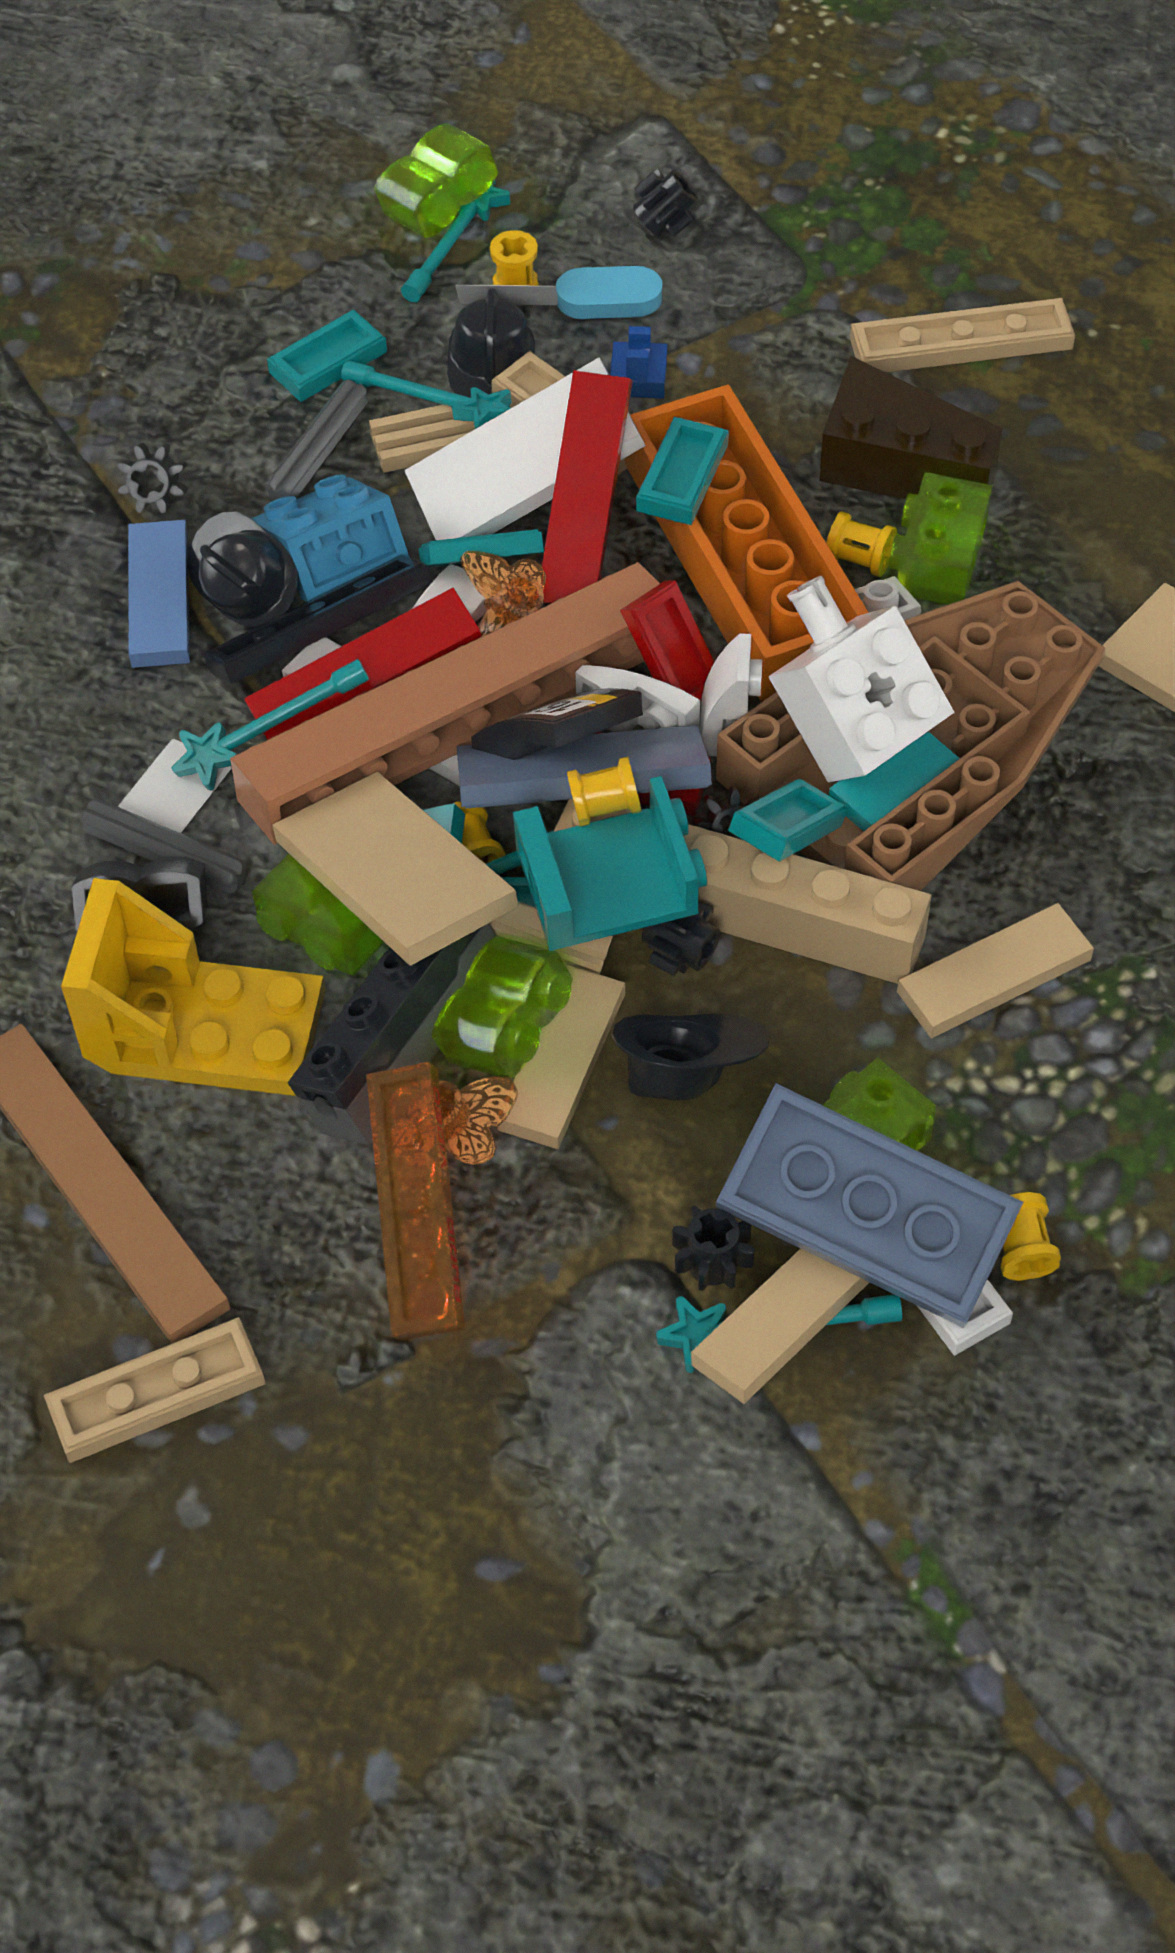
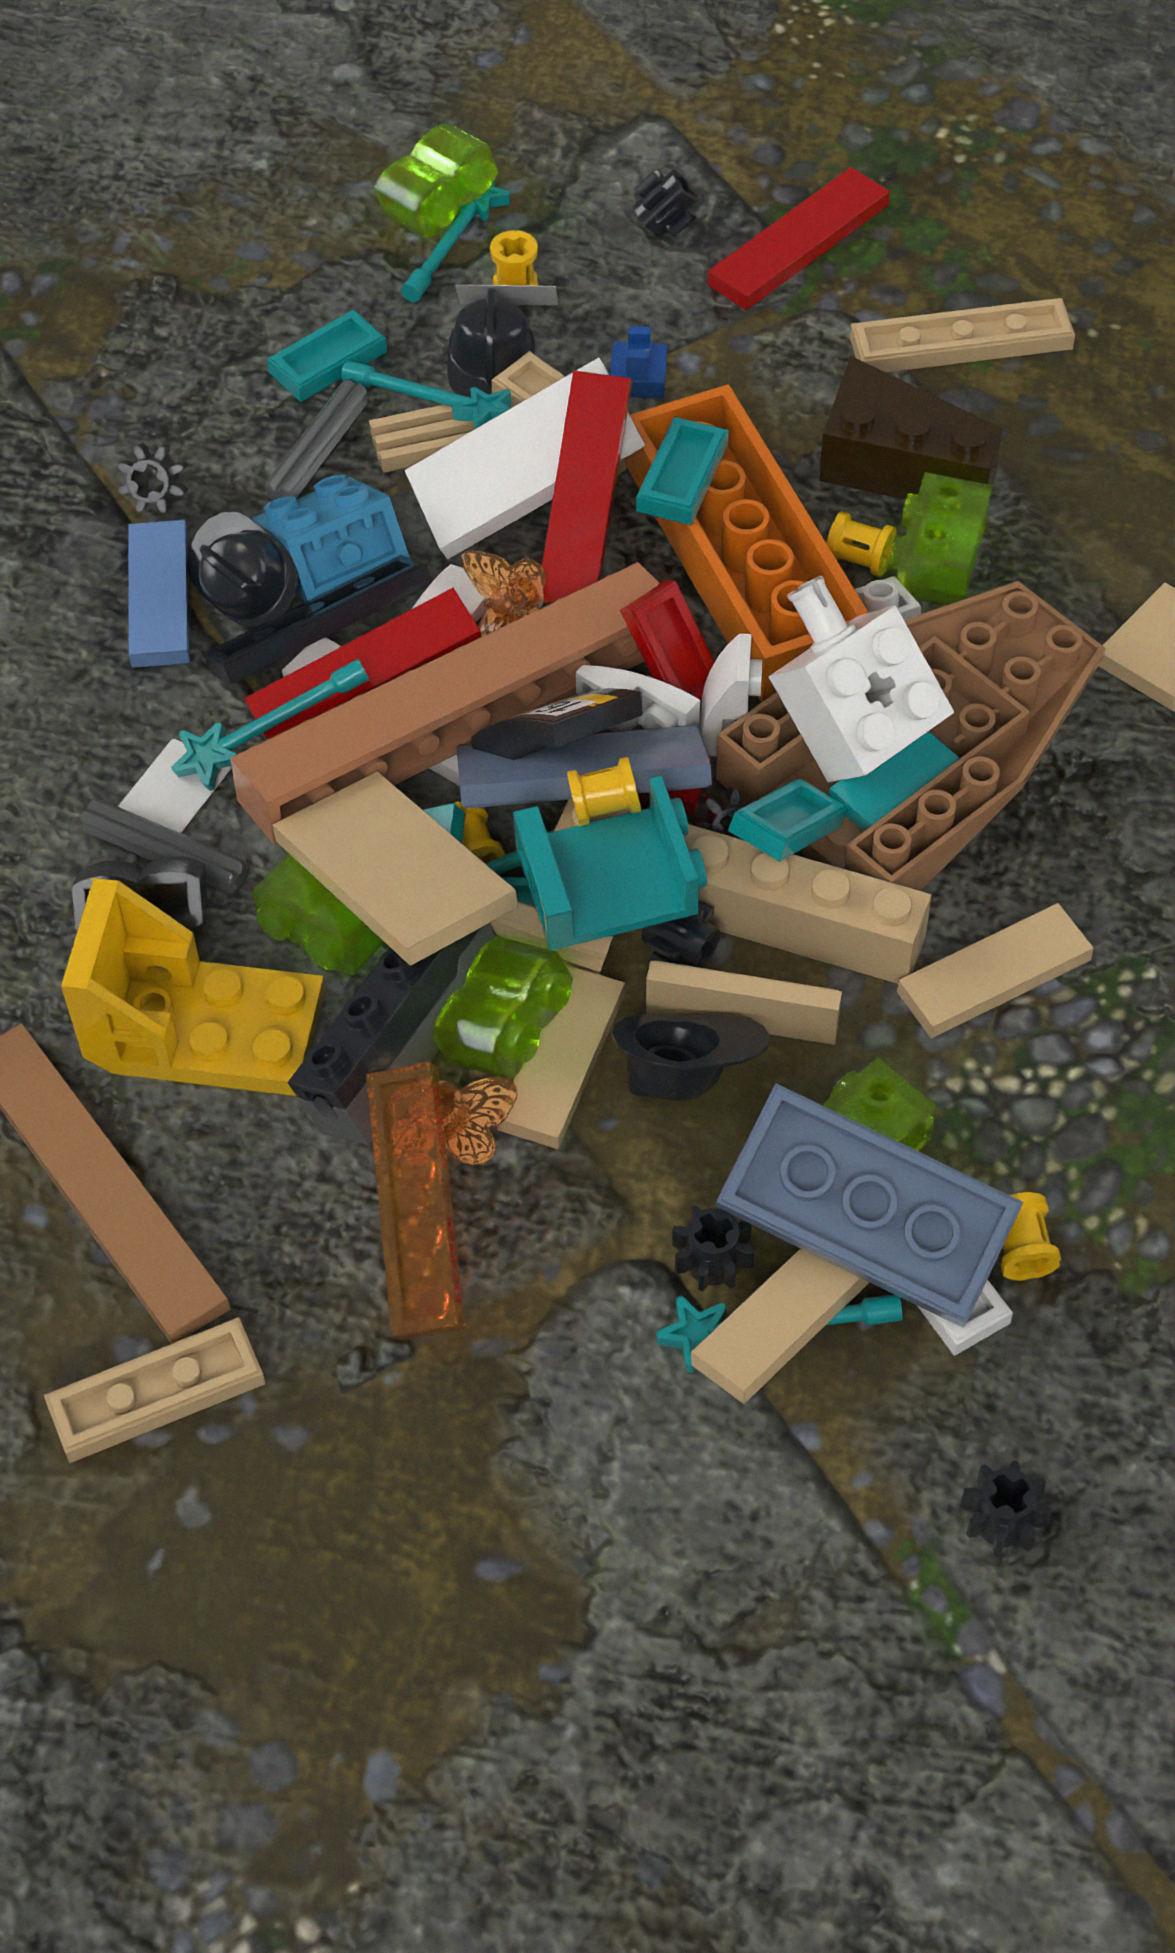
(505, 545): teal tile -> none
(609, 292): medium azure tile -> none
(778, 1005): none -> tan tile
(798, 238): none -> red tile
(1009, 1490): none -> black gear

